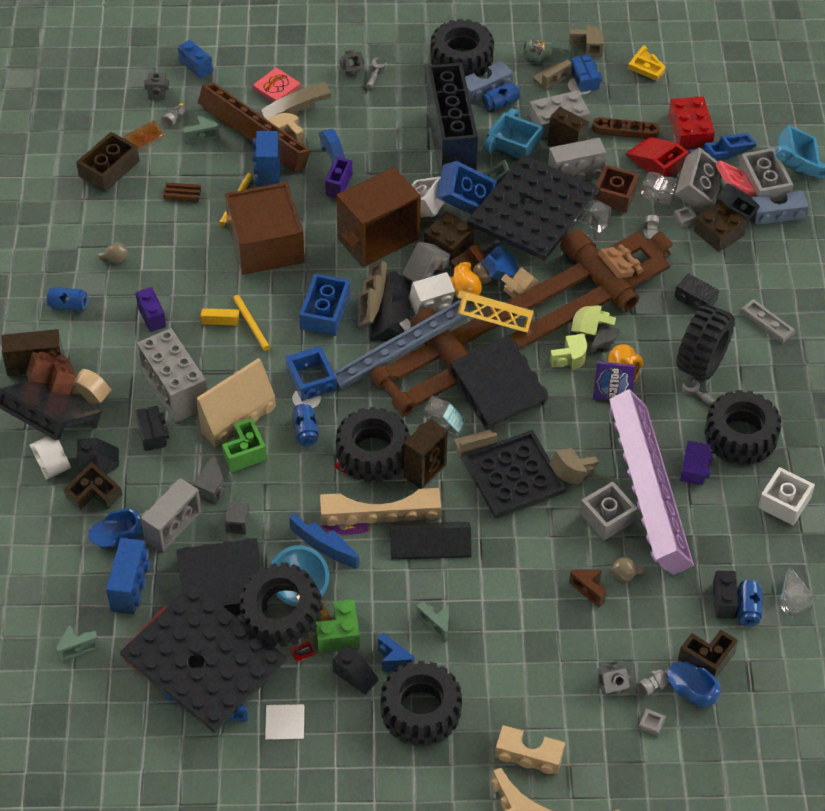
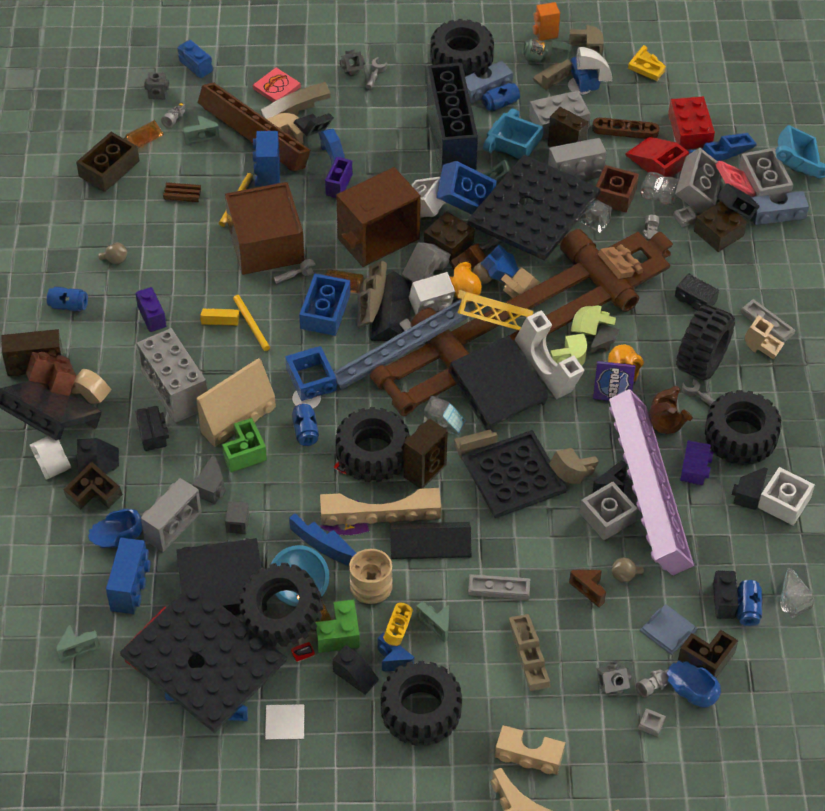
(304, 268): none -> light grey piece
(311, 124): none -> black panel
(355, 279): none -> clear orange slope
(370, 576): none -> tan wheel
(395, 628): none -> yellow beam
(499, 586): none -> light grey tile
(529, 652): none -> dark tan slope
(532, 340): none -> white arch
(546, 21): none -> orange brick
(590, 59): none -> white brick
(615, 474): none -> black slope
(665, 414): none -> reddish brown piece
(668, 629): none -> sand blue piece
(749, 489): none -> black slope
(759, 338): none -> tan brick

